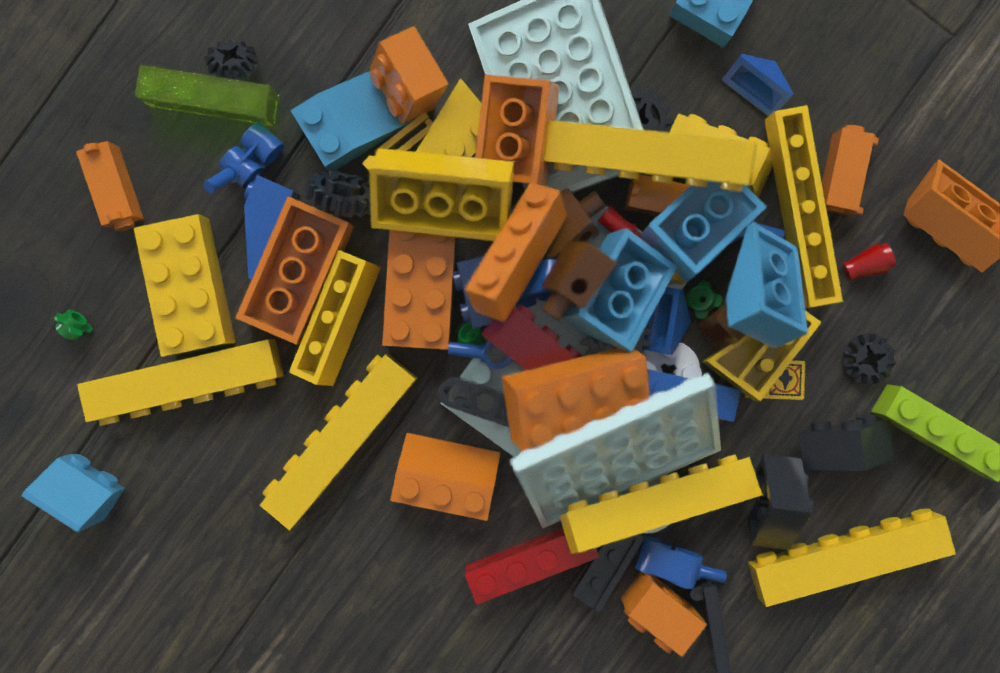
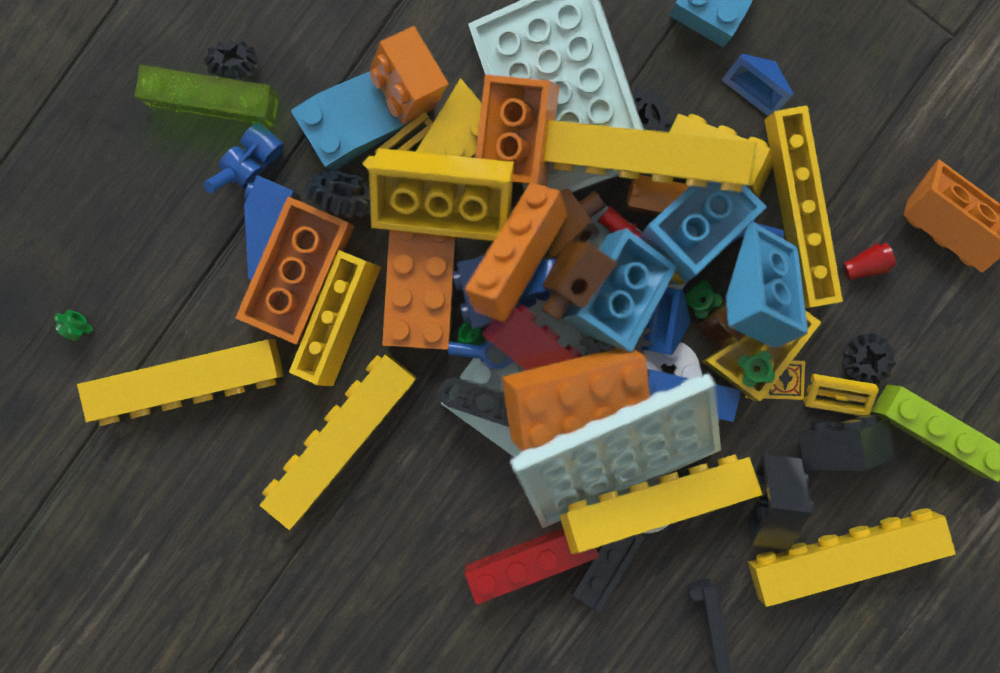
(75, 492): dark azure slope -> none
(110, 185): orange brick -> none
(184, 285): yellow brick -> none
(446, 476): orange slope -> none
(663, 613): orange brick -> none
(676, 566): blue beam -> none
(765, 372): none -> green plate
(841, 384): none -> yellow tile
(847, 169): orange brick -> none

